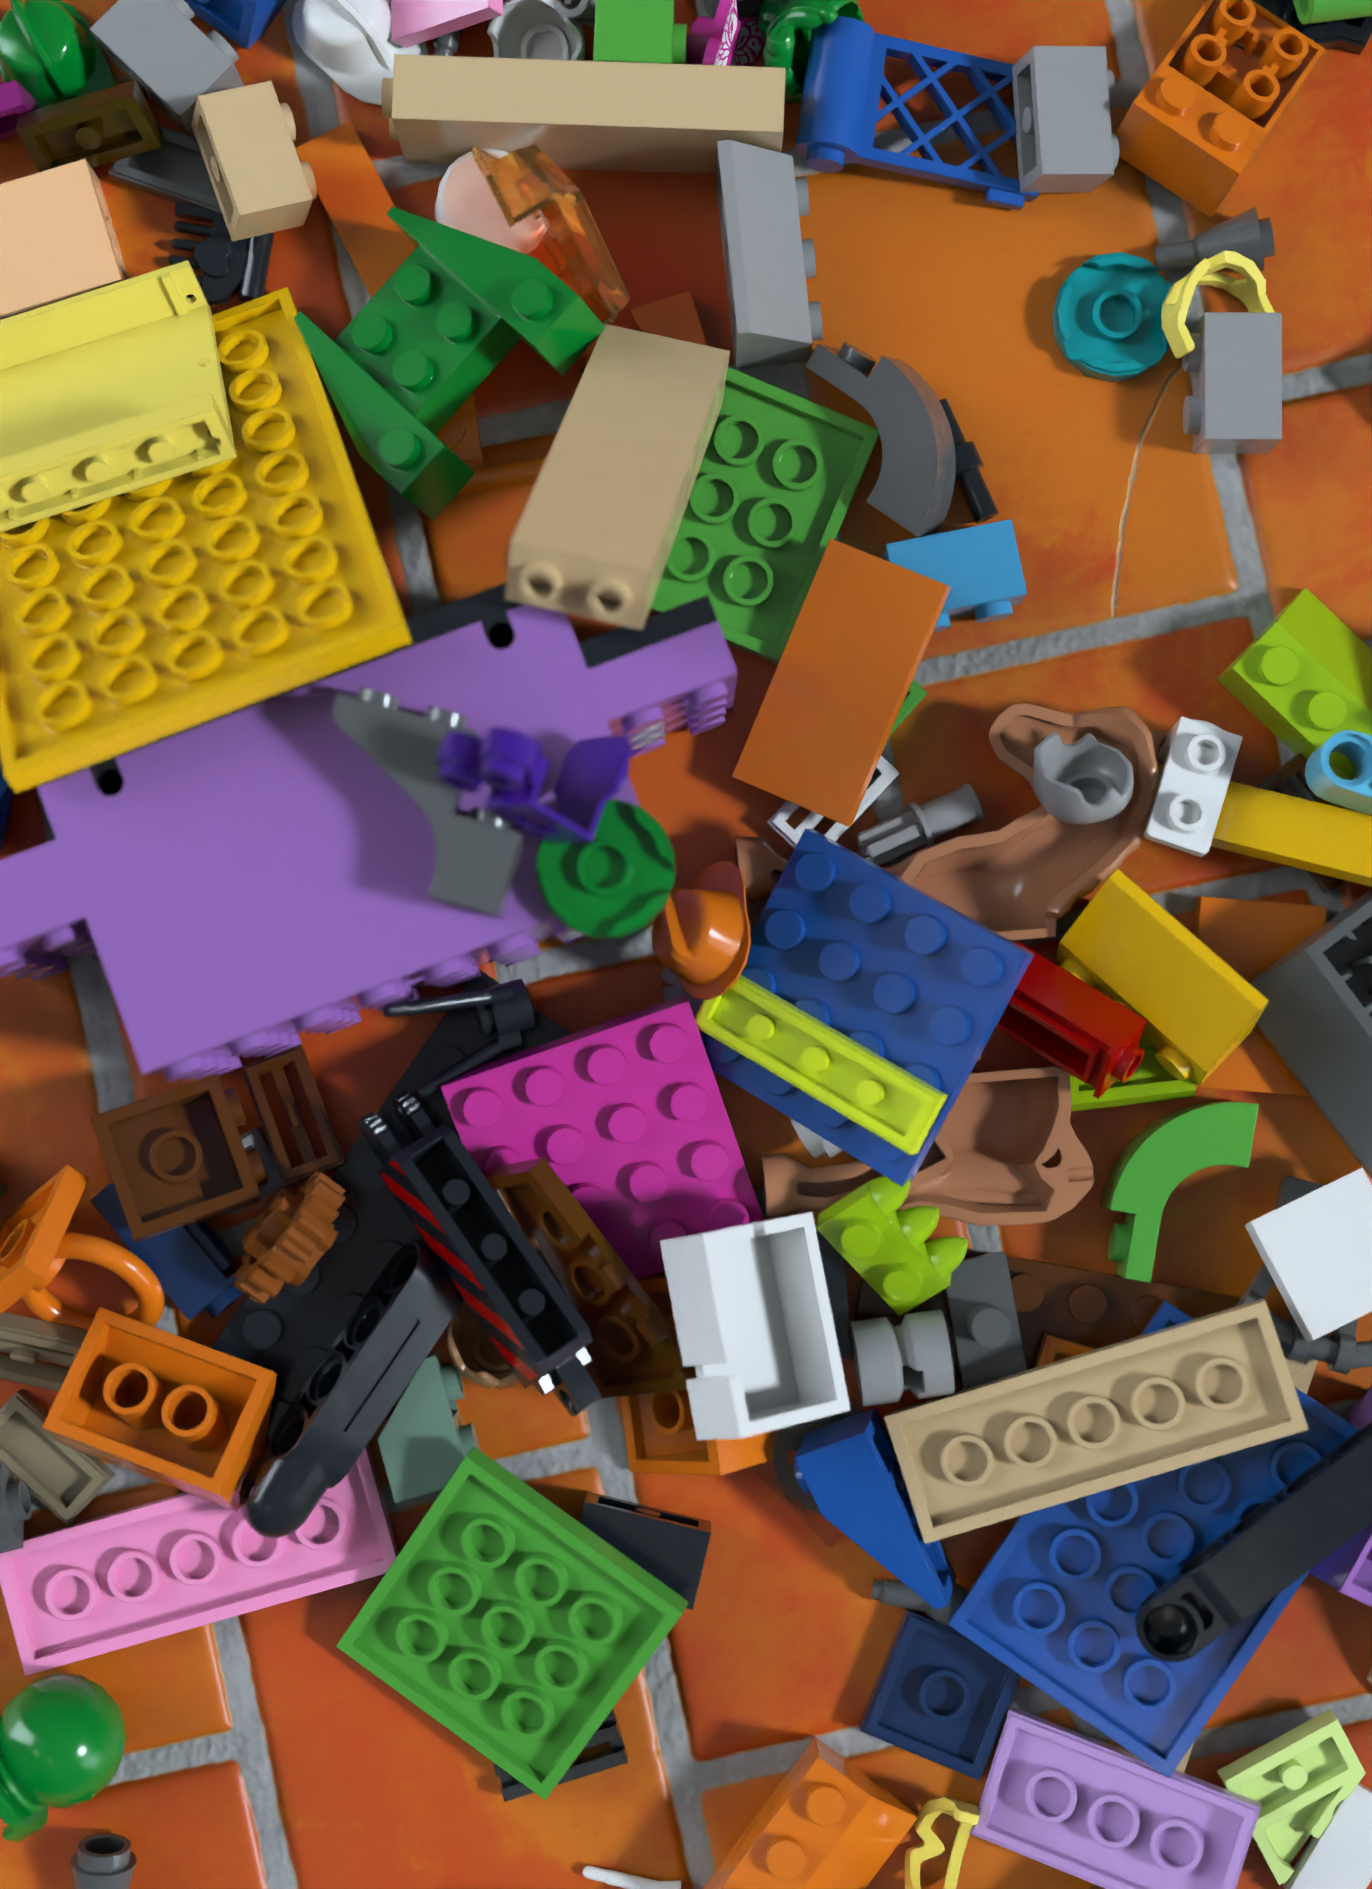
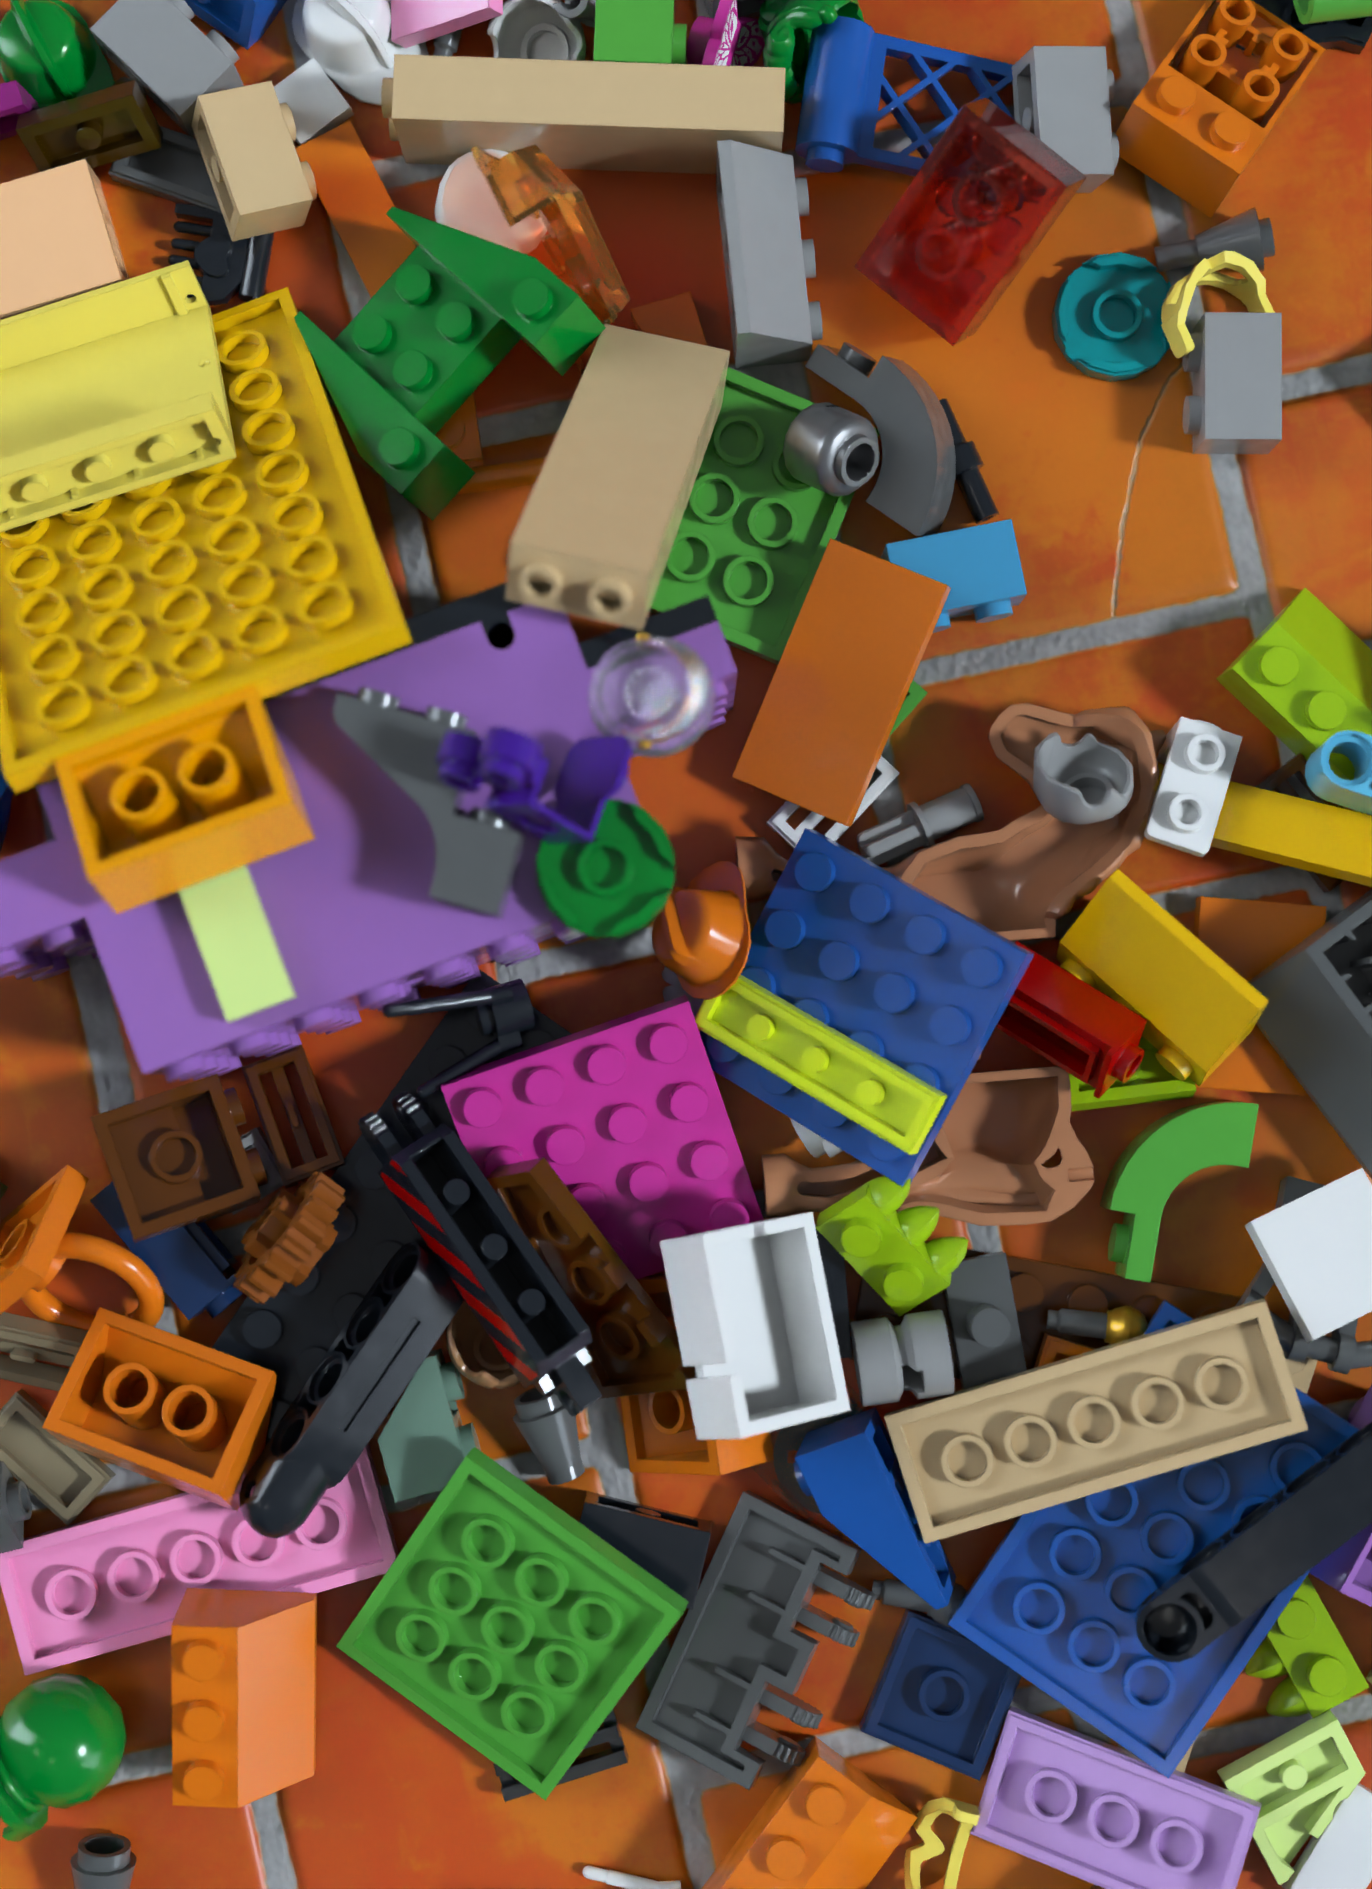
(182, 800): none -> light orange slope
(237, 944): none -> yellowish green tile
(242, 1695): none -> orange slope
(313, 101): none -> white tile
(550, 1435): none -> dark grey cone
(652, 695): none -> clear piece
(743, 1644): none -> dark grey hinge
(831, 449): none -> flat silver head
(969, 220): none -> clear red brick
(1112, 1326): none -> piece
(1311, 1654): none -> lime plate

